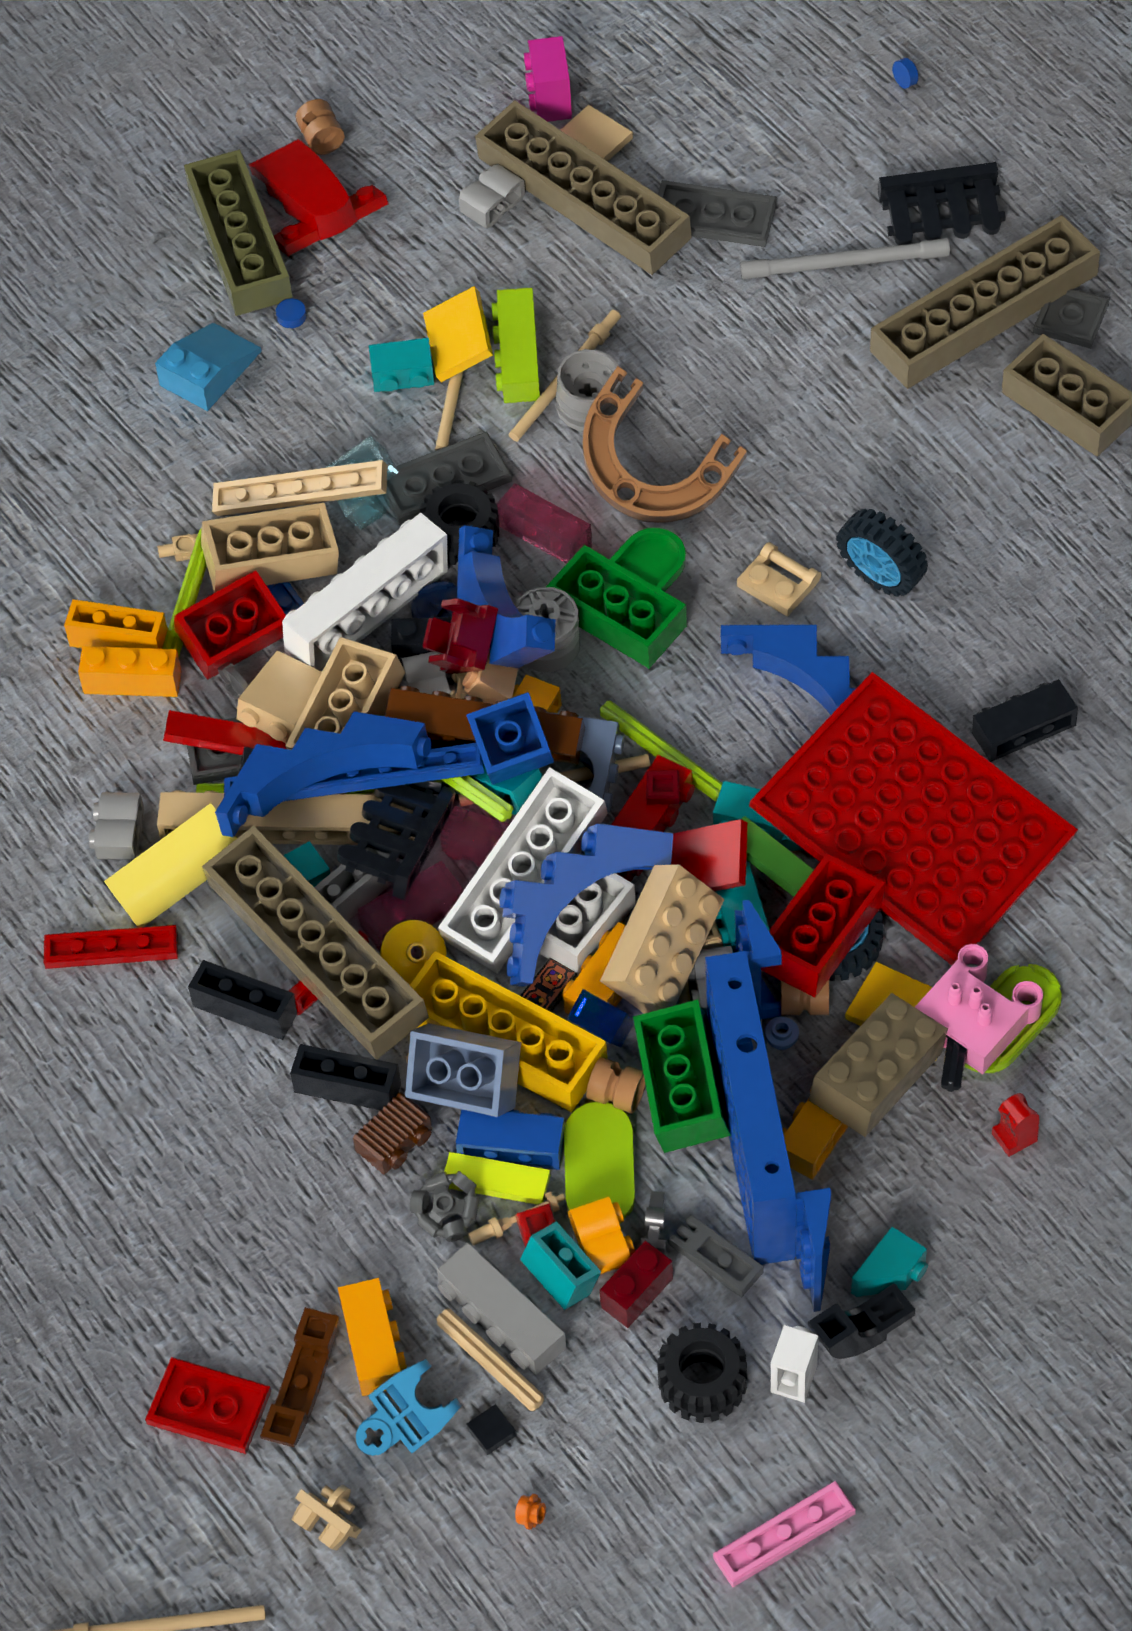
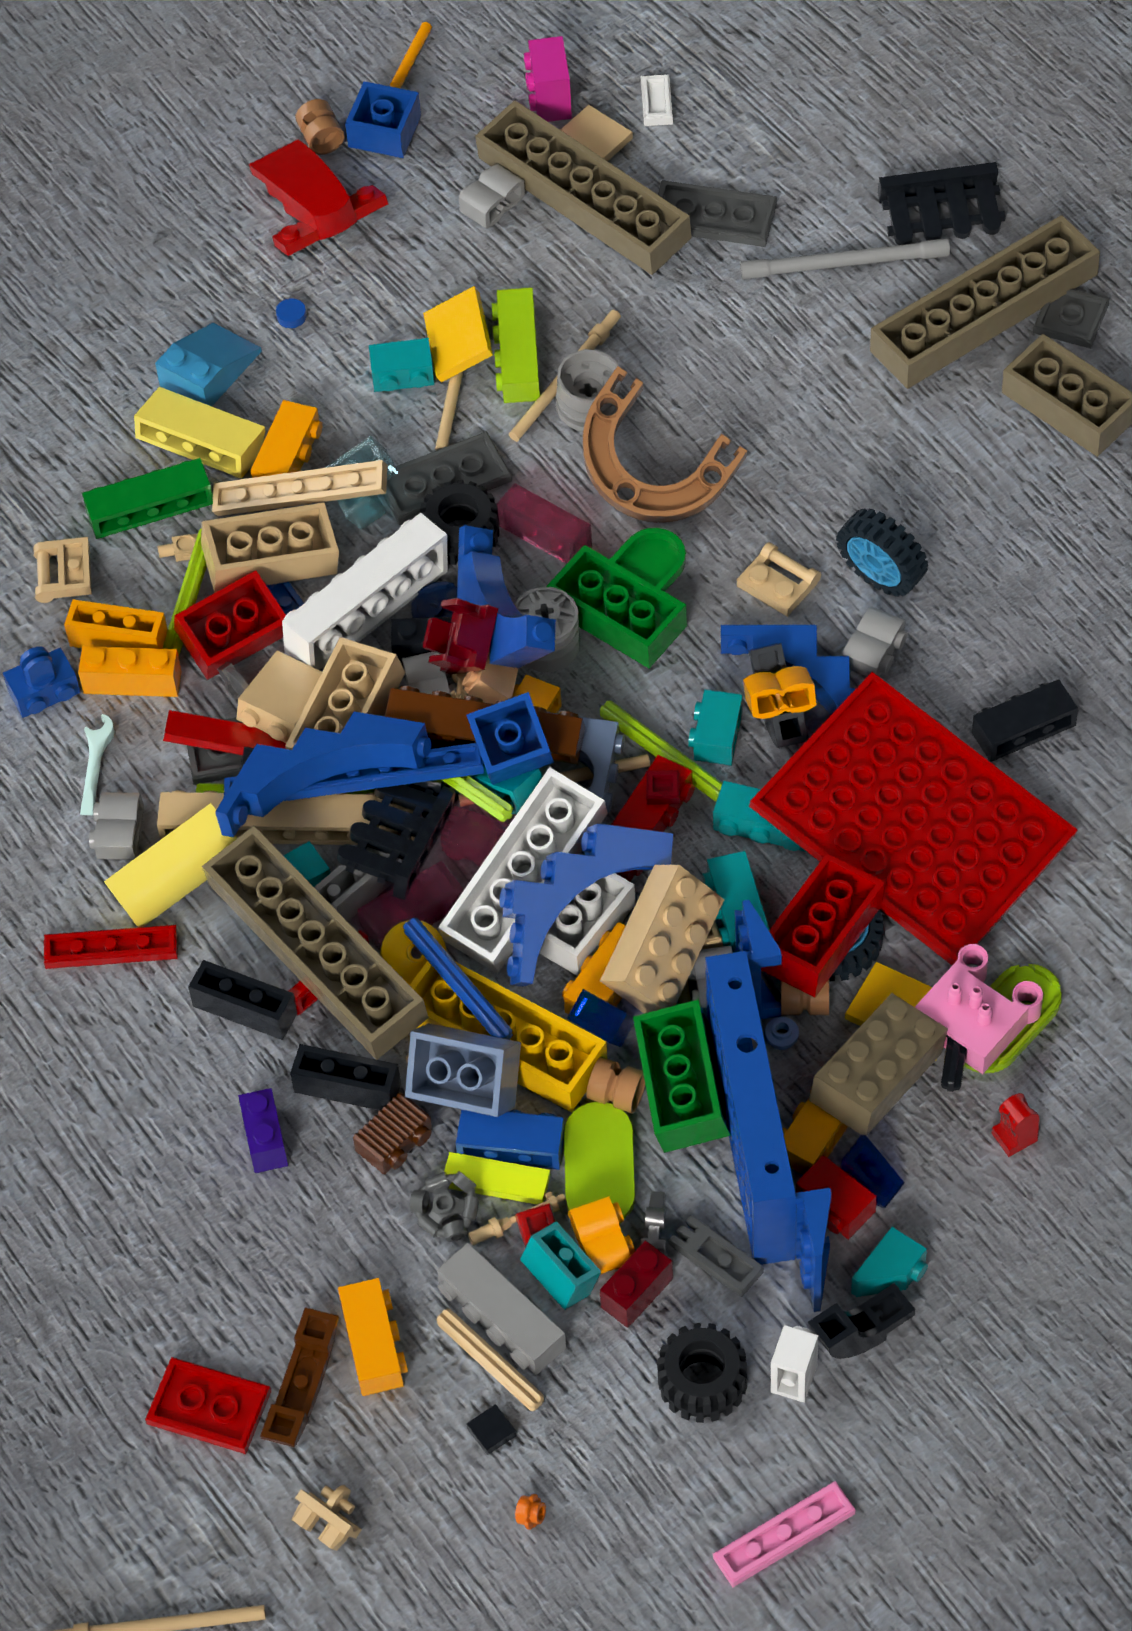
(41, 680): none -> blue brick
(73, 568): none -> tan plate
(97, 743): none -> light aqua piece
(148, 498): none -> green brick
(199, 432): none -> light yellow brick
(238, 232): olive brick -> none
(263, 1130): none -> dark purple brick
(288, 440): none -> light orange brick
(383, 119): none -> blue brick
(411, 55): none -> light orange bar
(426, 1420): dark azure piece -> none
(457, 979): none -> blue axle
(549, 985): tile -> none
(656, 100): none -> white tile
(714, 854): red tile -> none
(717, 727): none -> teal brick
(775, 859): bright green tile -> none
(786, 690): none -> light orange brick
(787, 727): none -> black arch
(850, 1200): none -> red brick
(872, 1170): none -> clear blue slope
(875, 642): none -> light grey brick
(905, 73): blue tile -> none

